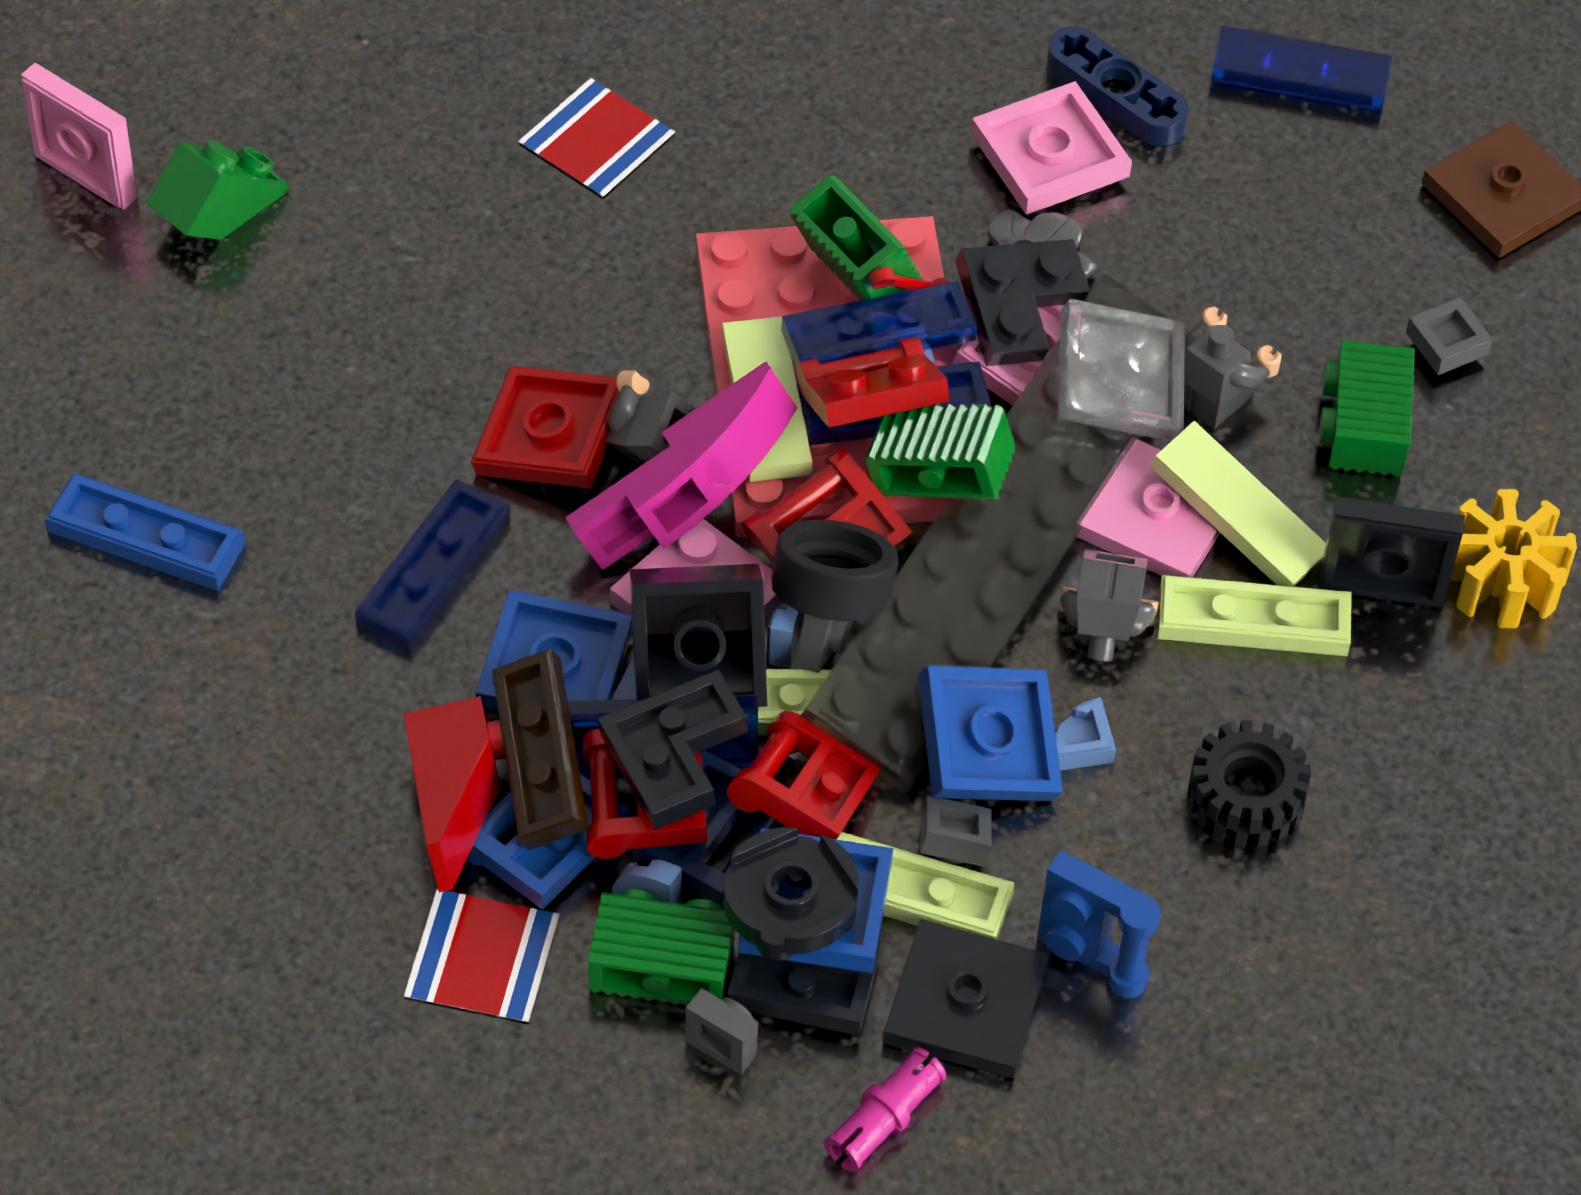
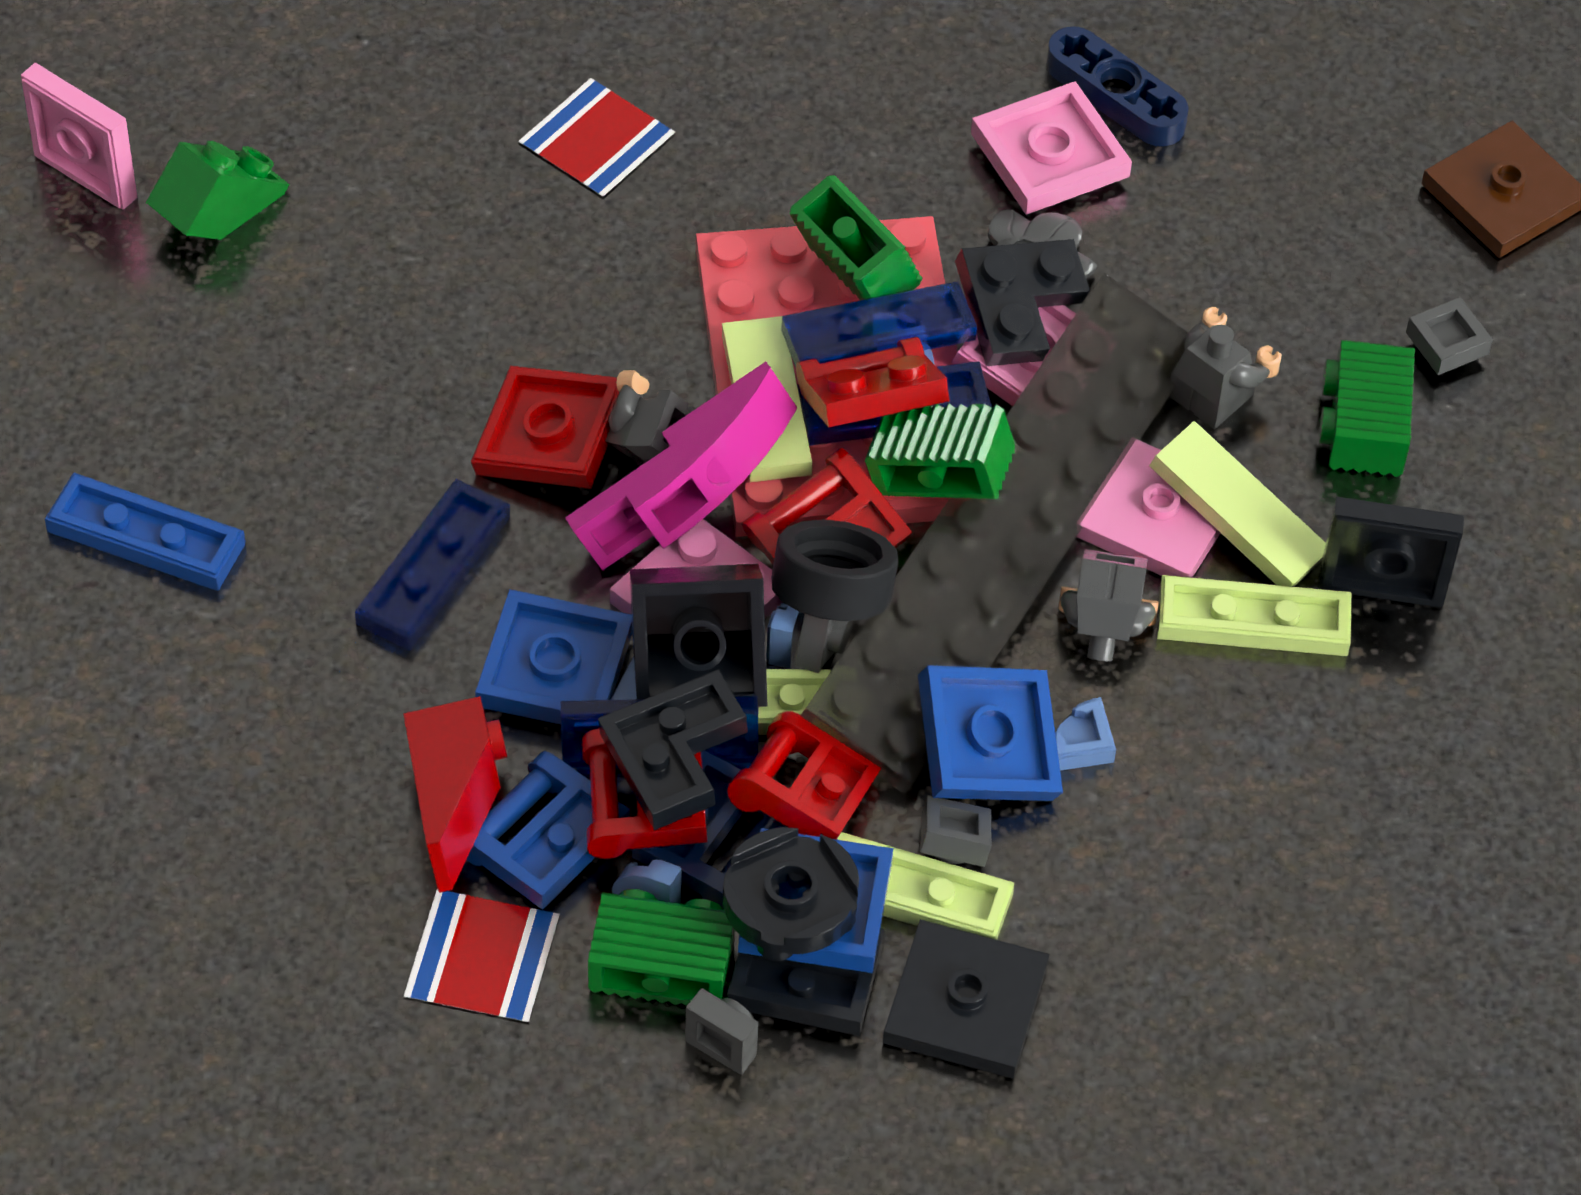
(540, 749): dark brown tile -> none
(885, 277): red hinge -> none
(885, 1109): dark pink pin -> none
(1079, 921): blue plate -> none
(1121, 370): clear plate -> none
(1253, 753): black tyre -> none
(1301, 68): clear blue tile -> none
(1511, 559): yellow gear -> none

